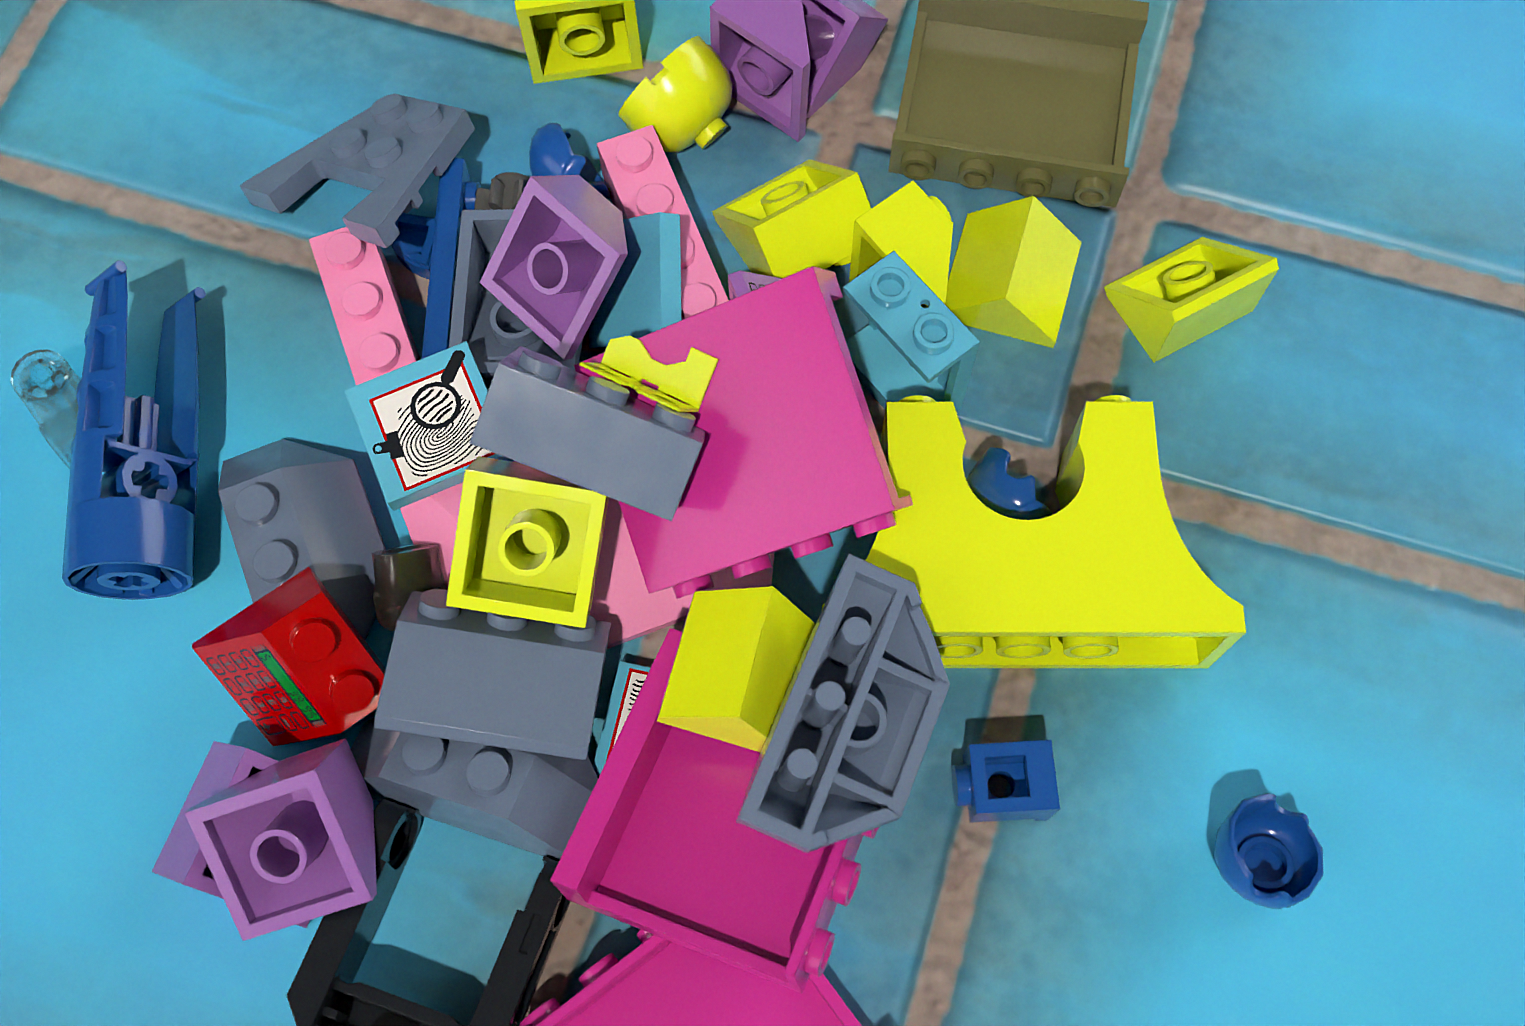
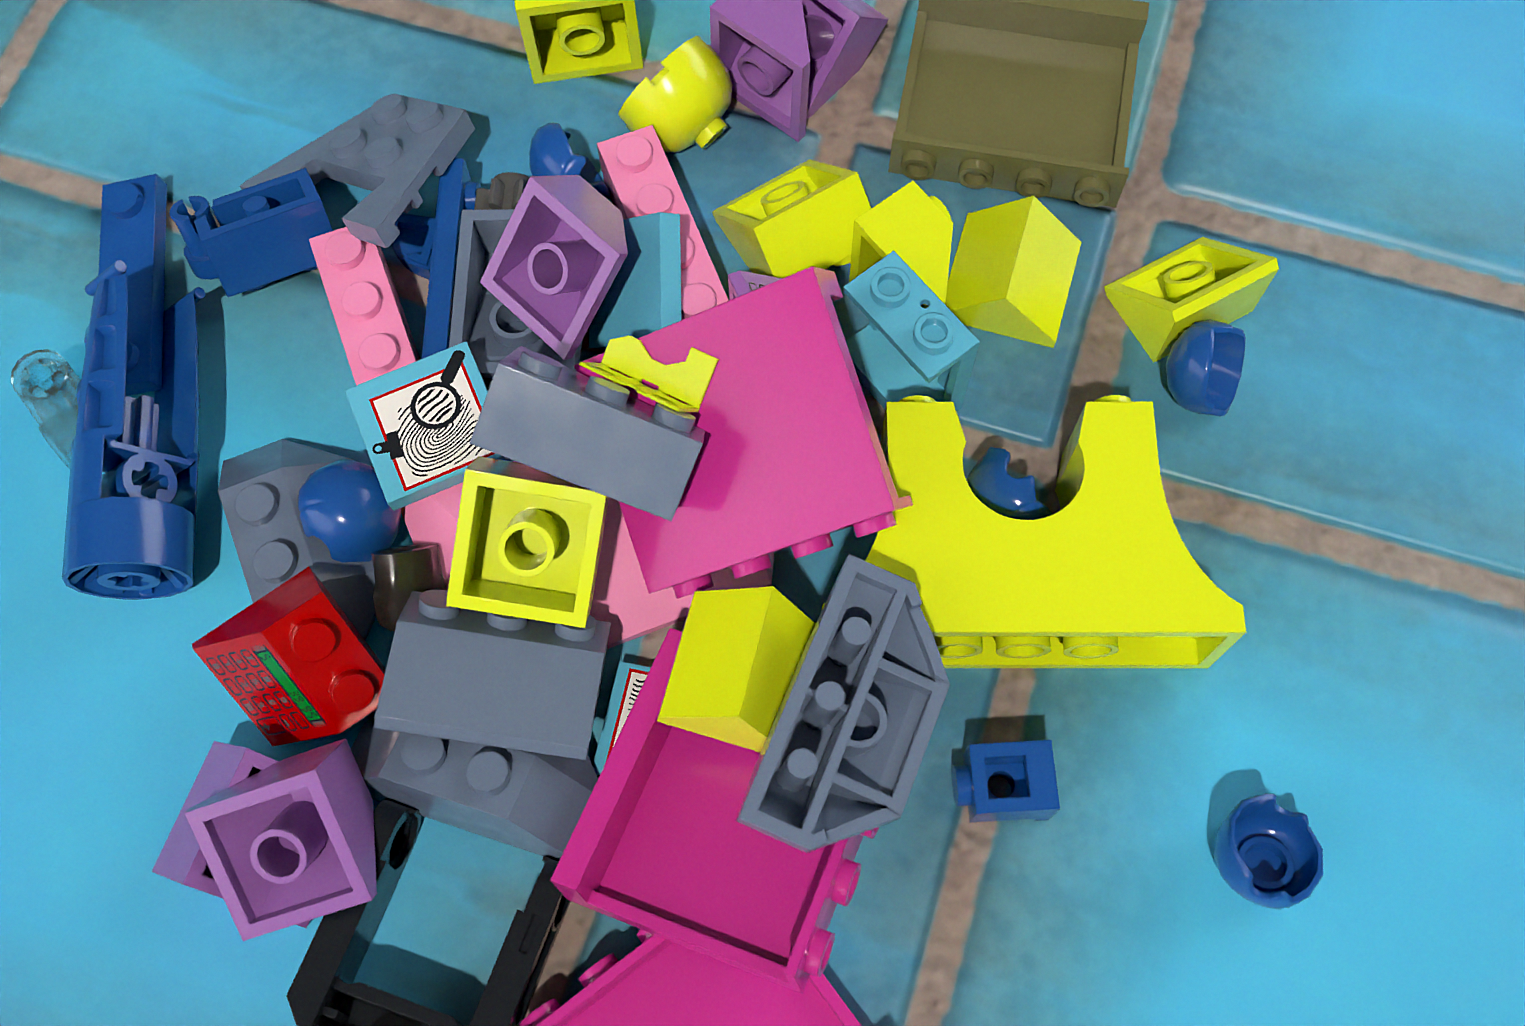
(136, 234): none -> blue plate
(259, 234): none -> blue hinge
(347, 511): none -> blue hair
(1206, 367): none -> blue hair

